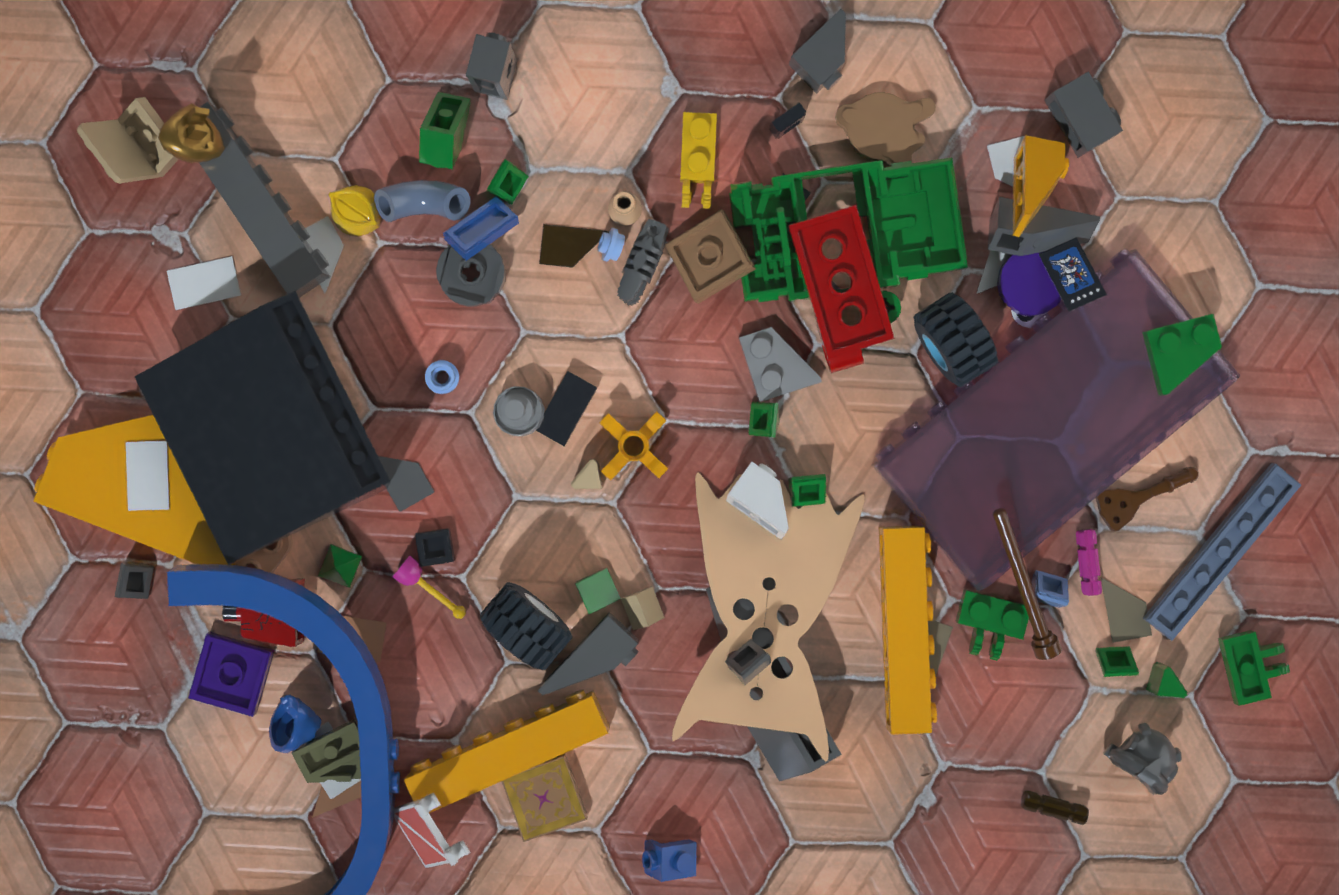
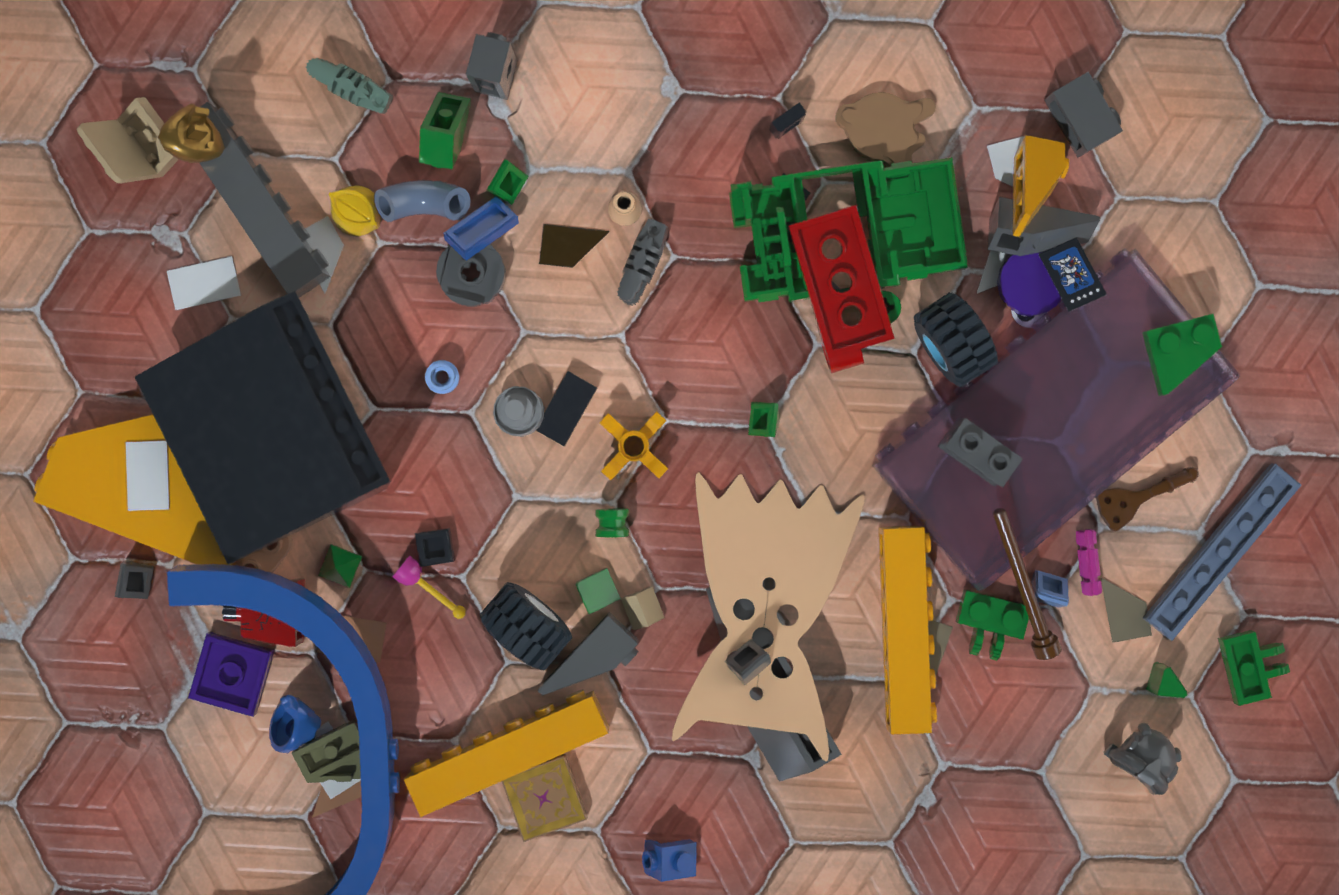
(350, 85): none -> sand green hinge
(407, 482): dark grey sticker -> none
(425, 835): flag -> none
(588, 477): tan slope -> none
(611, 245): light blue plate -> none
(612, 522): none -> green wheel
(698, 155): yellow hinge -> none
(710, 256): medium nougat tile -> none
(761, 498): white slope -> none
(775, 365): light grey wing -> none
(807, 490): green slope -> none
(822, 55): dark grey slope -> none
(980, 452): none -> dark grey hinge
(1054, 807): dark brown axle -> none
(1117, 661): green slope -> none

